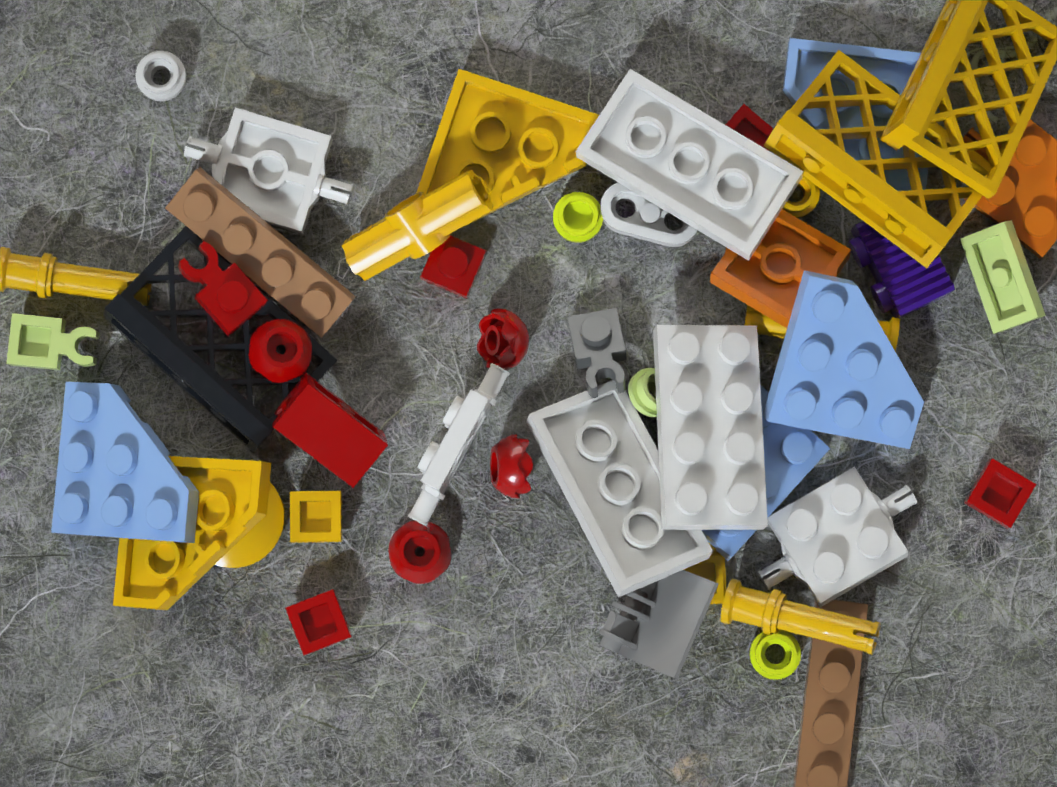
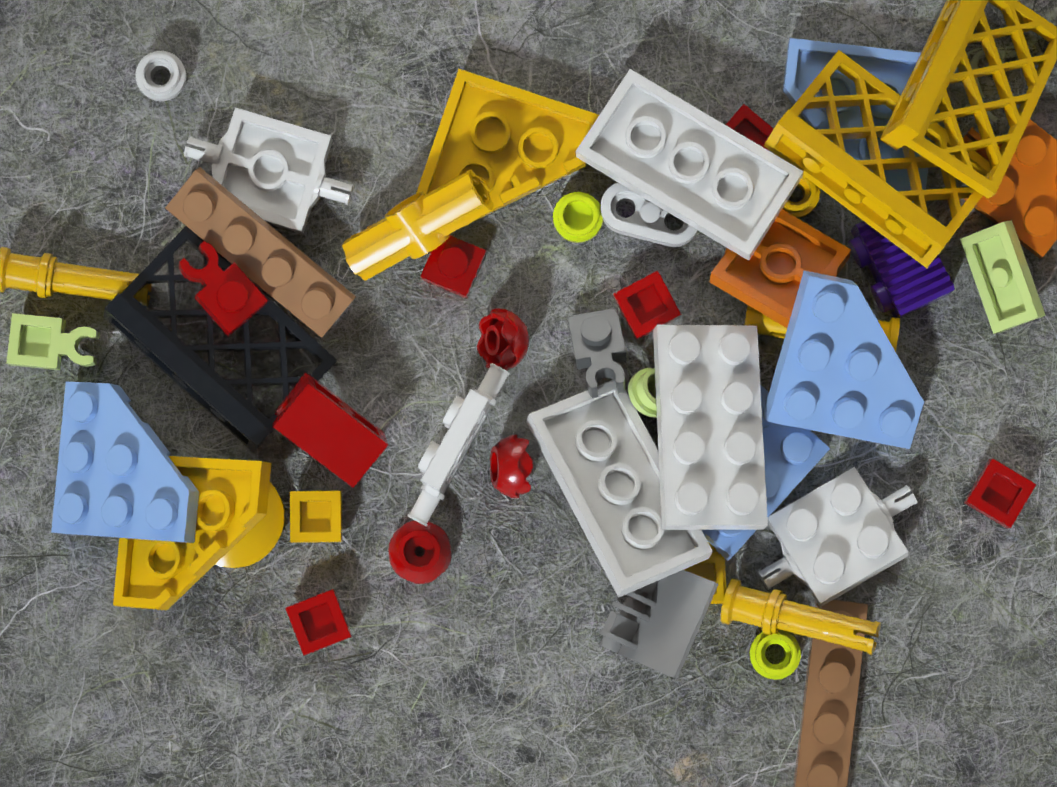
(275, 366): red plate -> none
(646, 304): none -> red plate

